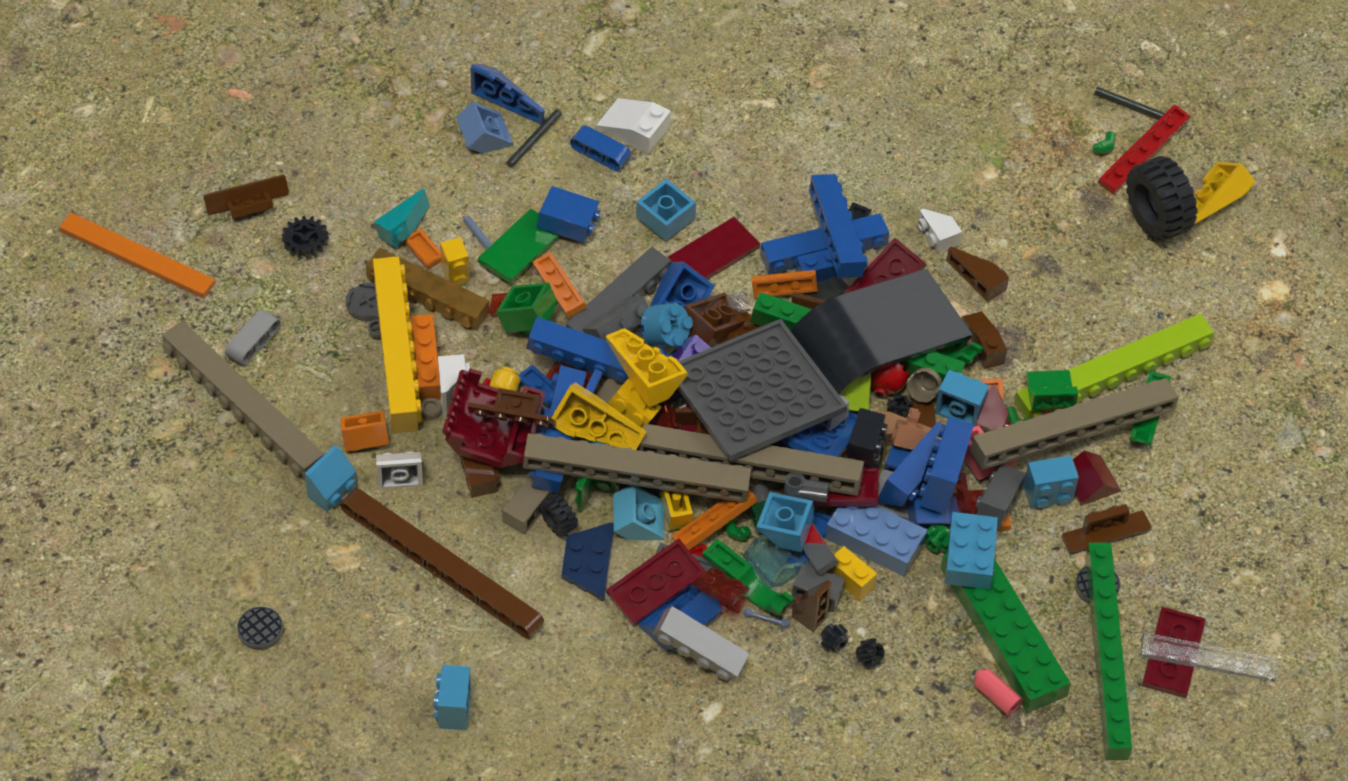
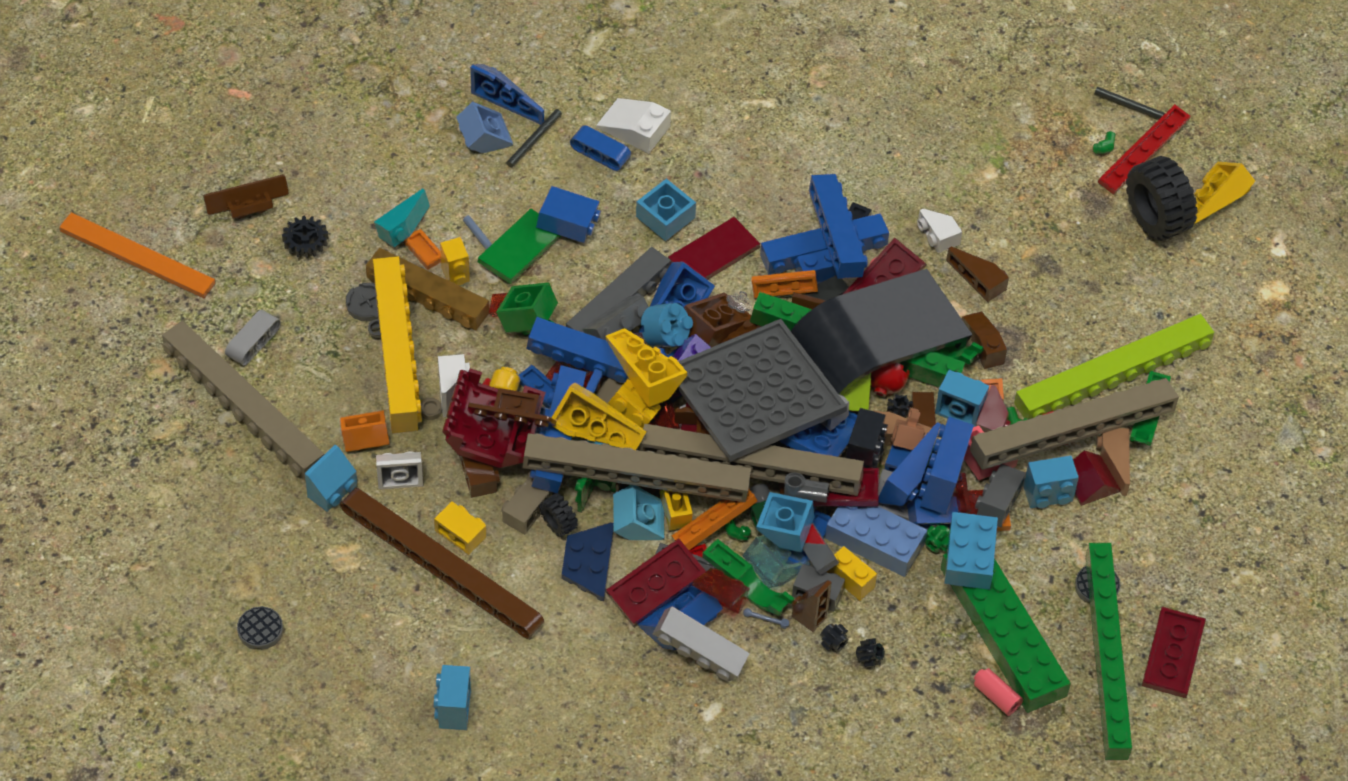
(426, 356): orange brick -> none
(460, 527): none -> yellow brick
(564, 291): orange plate -> none
(924, 385): dark tan hair -> none
(1051, 390): green bracket -> none
(1106, 527): reddish brown bracket -> none
(1115, 453): none -> medium nougat slope
(1209, 657): clear plate -> none

